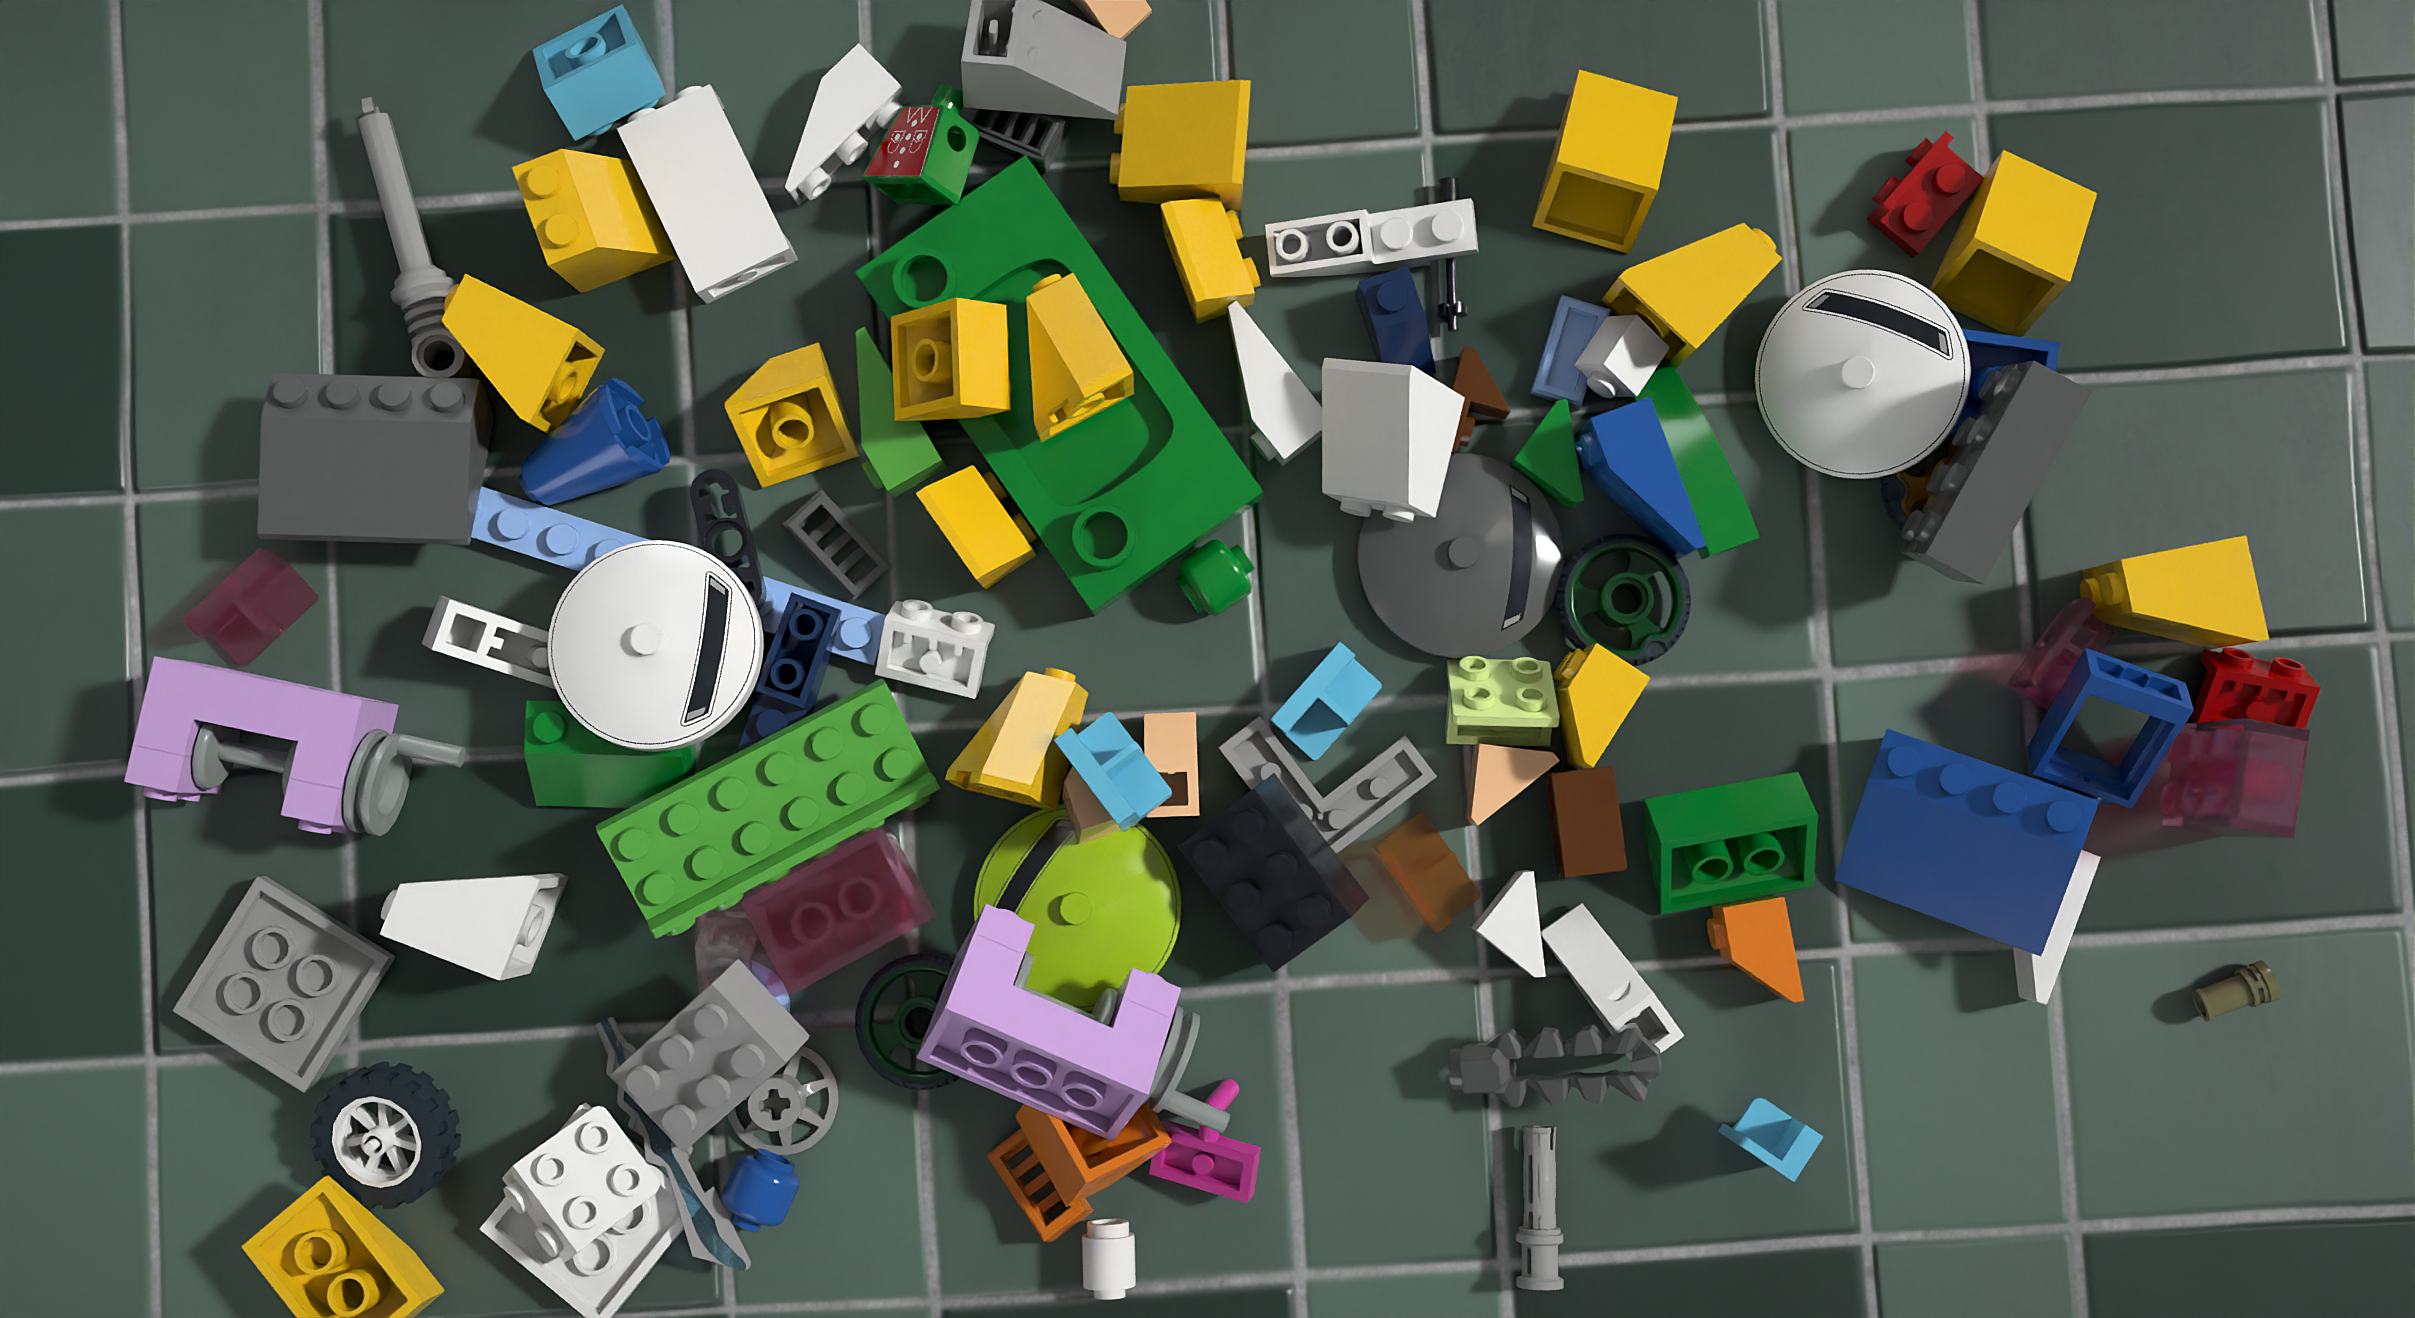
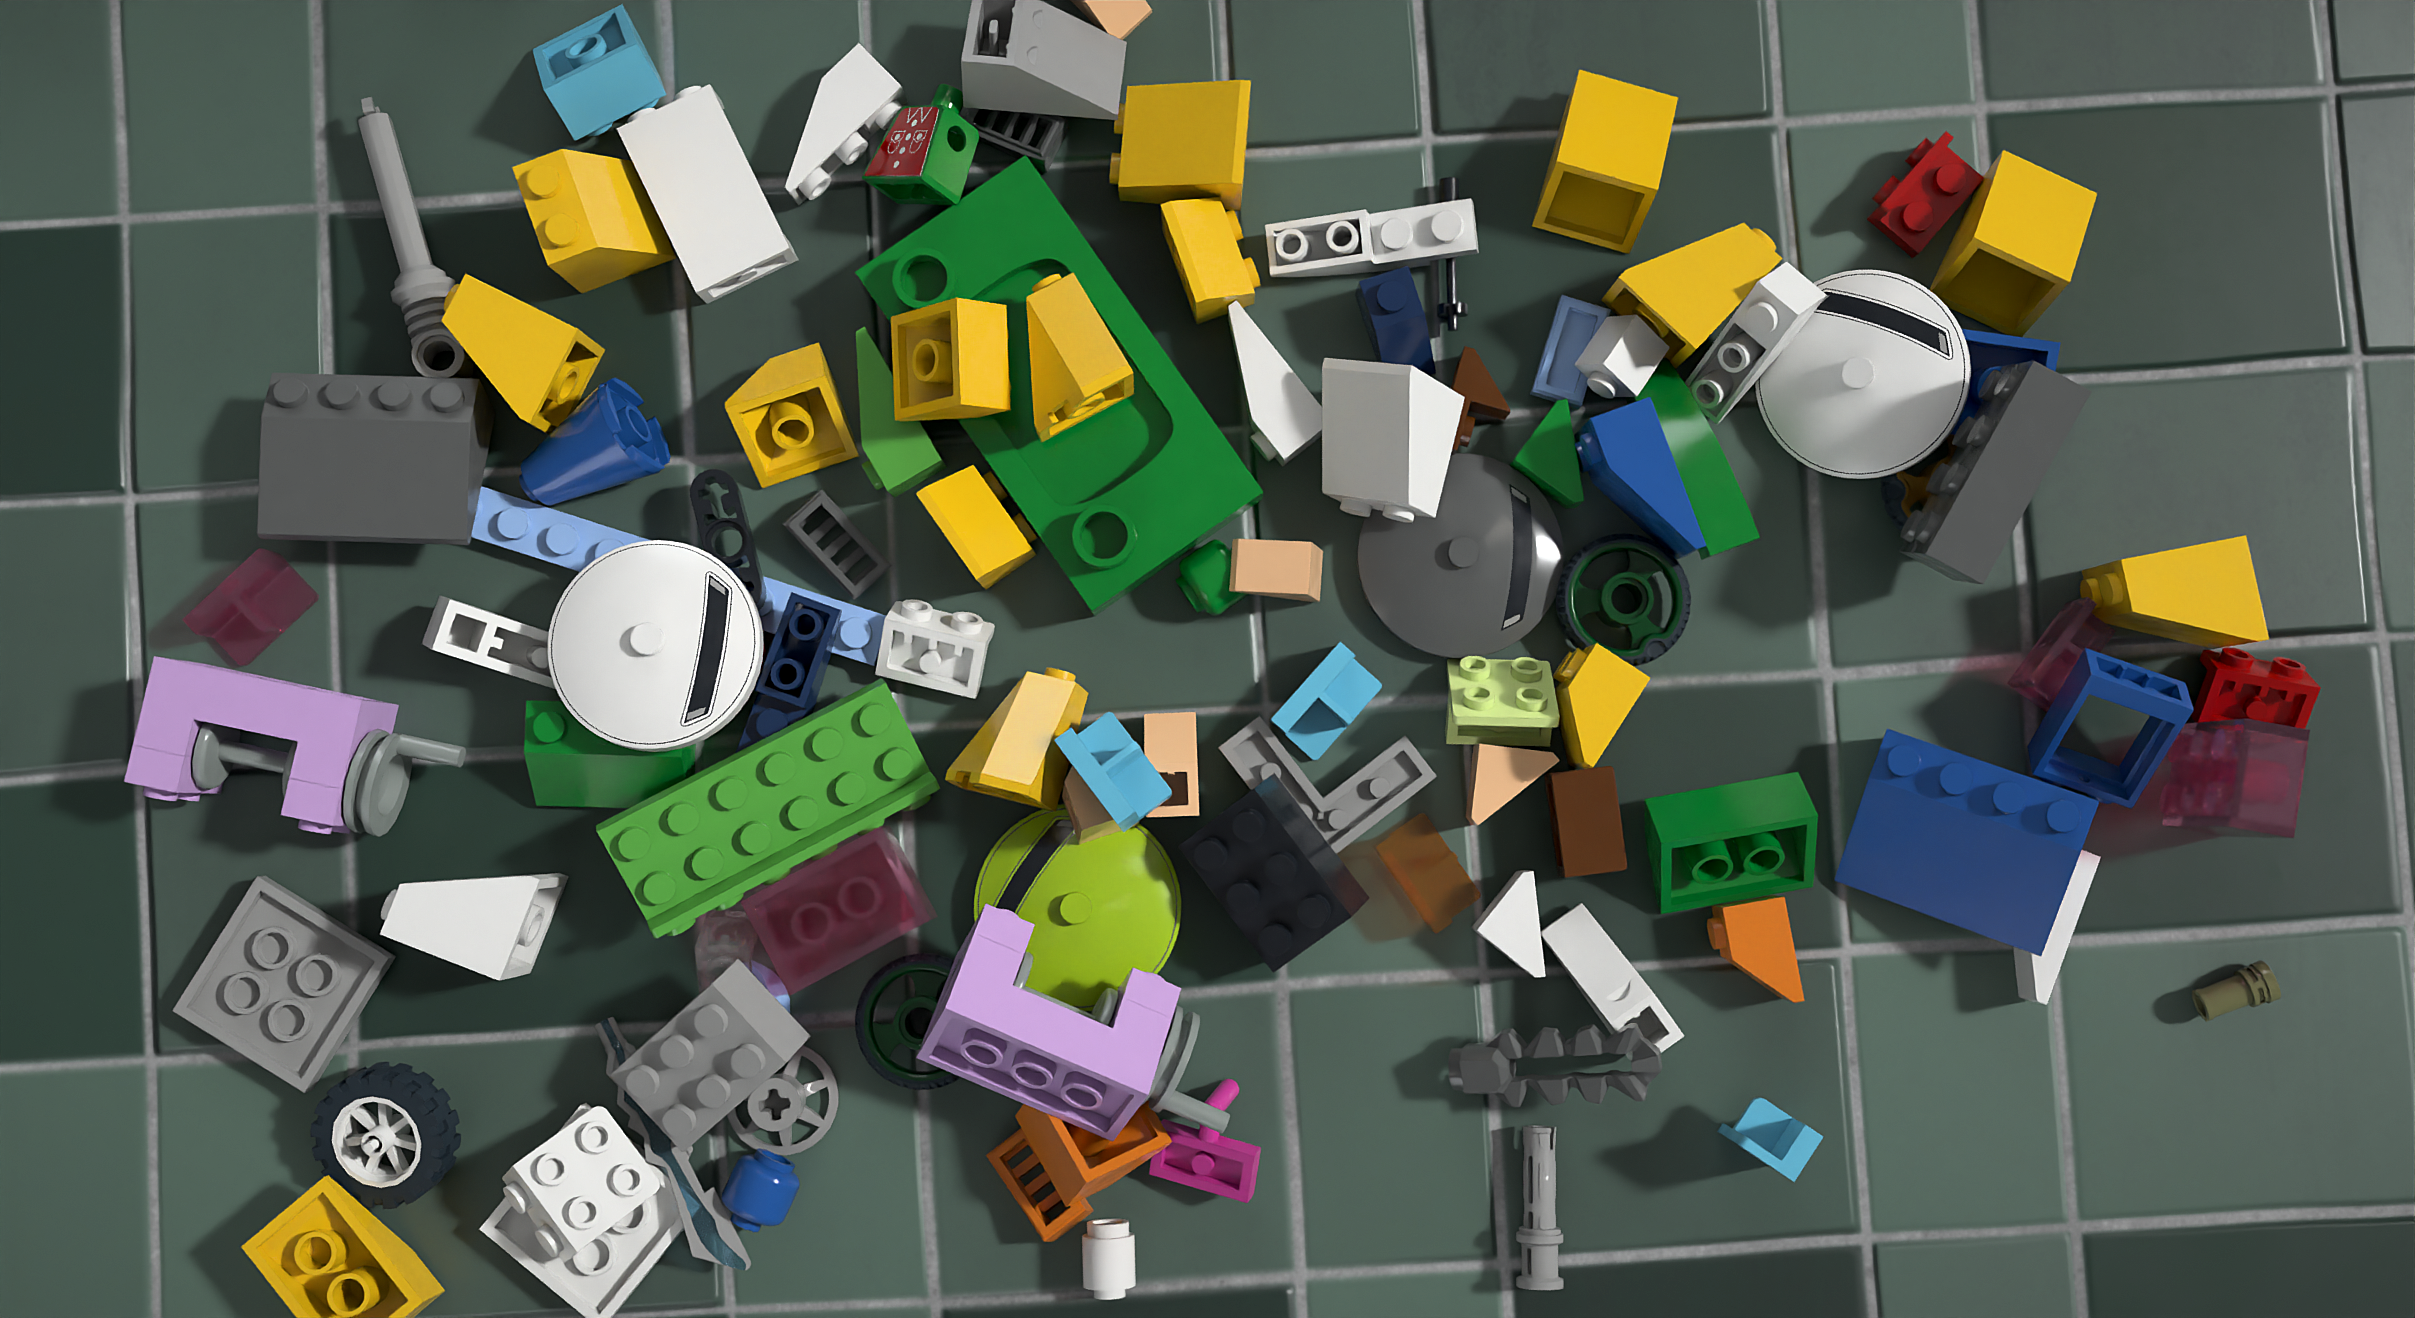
(1276, 569): none -> light nougat slope
(1753, 339): none -> white slope

